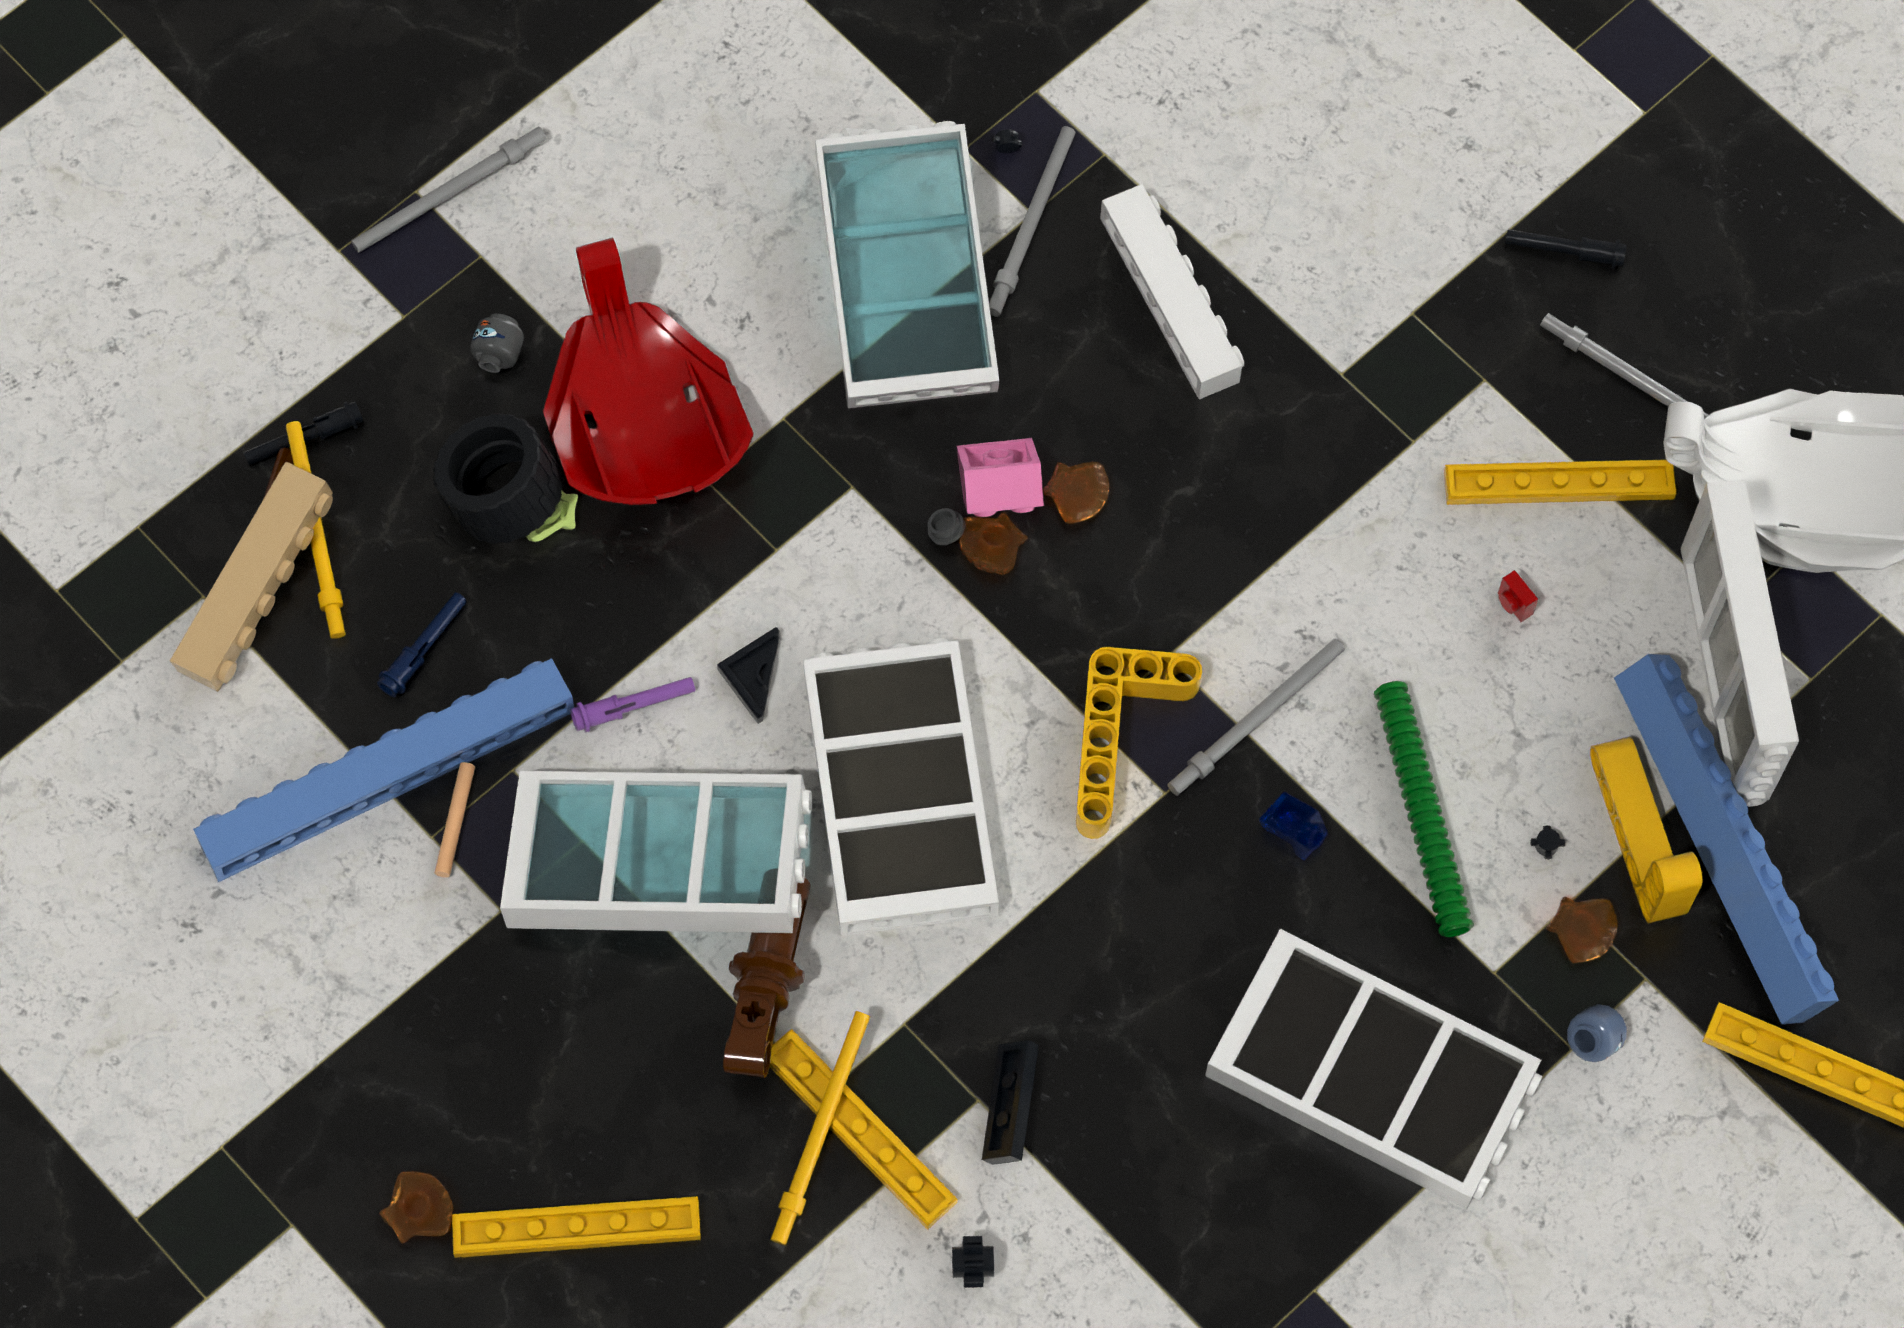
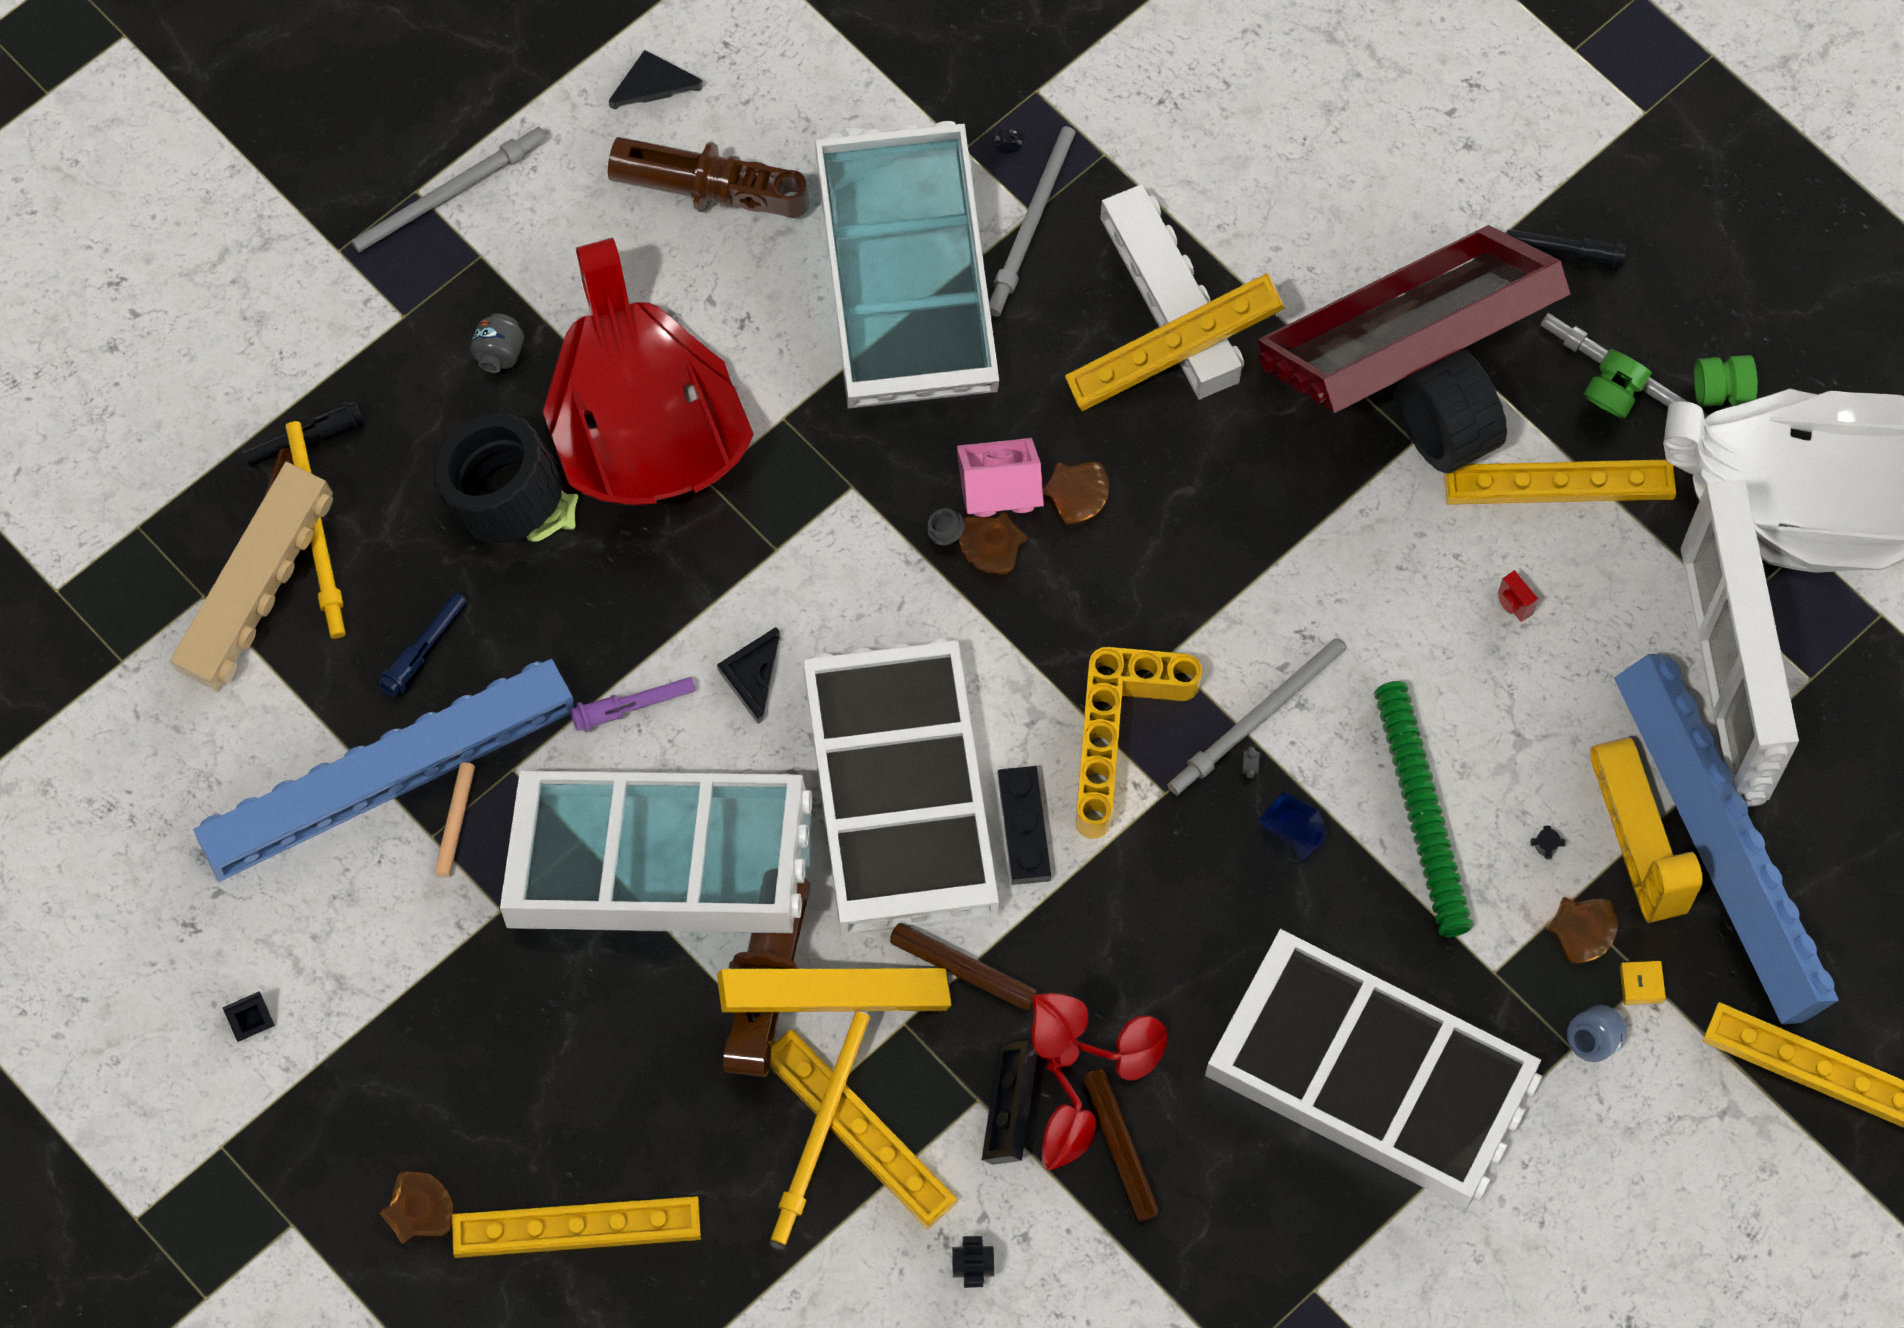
(248, 1016): none -> black slope
(653, 80): none -> black tile
(708, 177): none -> reddish brown piece
(833, 990): none -> yellow tile
(963, 966): none -> reddish brown axle
(1024, 825): none -> black plate
(1054, 1033): none -> red plant
(1120, 1145): none -> reddish brown axle
(1175, 342): none -> yellow tile
(1250, 762): none -> dark grey piece
(1412, 318): none -> dark red window
(1451, 411): none -> black tyre
(1610, 395): none -> bright green wheel
(1642, 983): none -> yellow tile
(1722, 381): none -> bright green wheel

